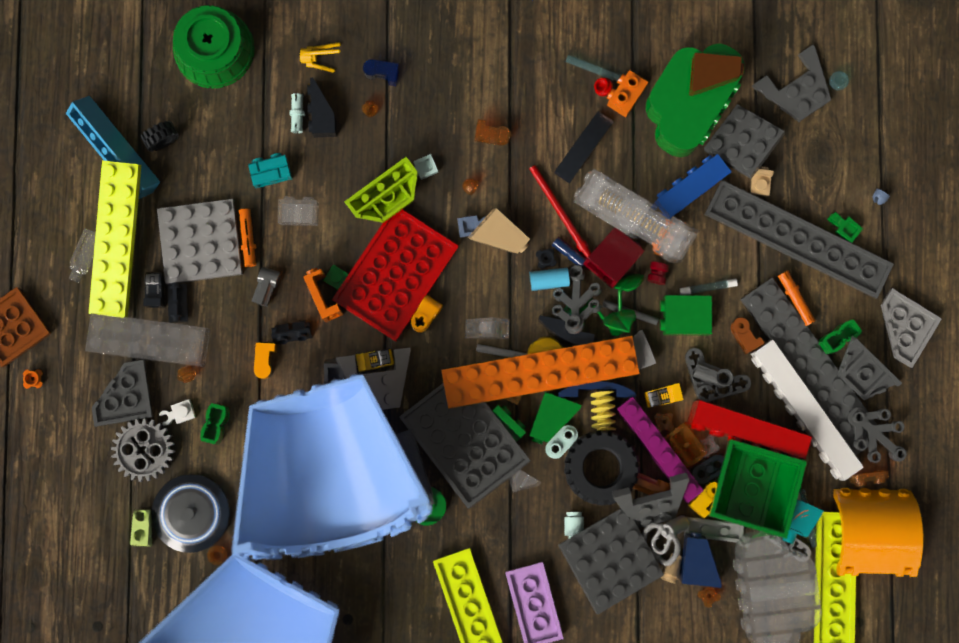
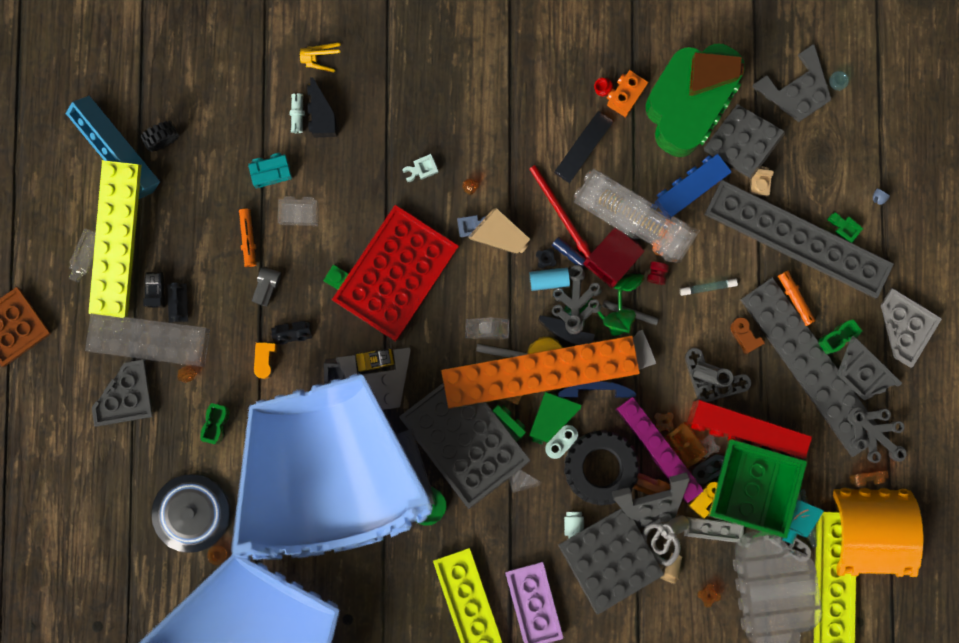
(27, 375): orange plate -> none
(130, 462): light grey gear -> none
(141, 528): yellowish green leg -> none
(180, 413): white plate -> none
(199, 241): light grey plate -> none
(216, 62): green piece -> none
(326, 313): orange panel -> none
(373, 111): clear orange hinge -> none
(382, 70): clear blue leg -> none
(386, 193): lime wedge -> none
(427, 311): light orange piece -> none
(491, 135): clear orange leg -> none
(592, 68): clear light blue bar -> none
(603, 410): light yellow piece -> none
(663, 395): leg -> none
(686, 315): green brick -> none
(697, 562): dark blue slope -> none
(806, 410): white brick -> none

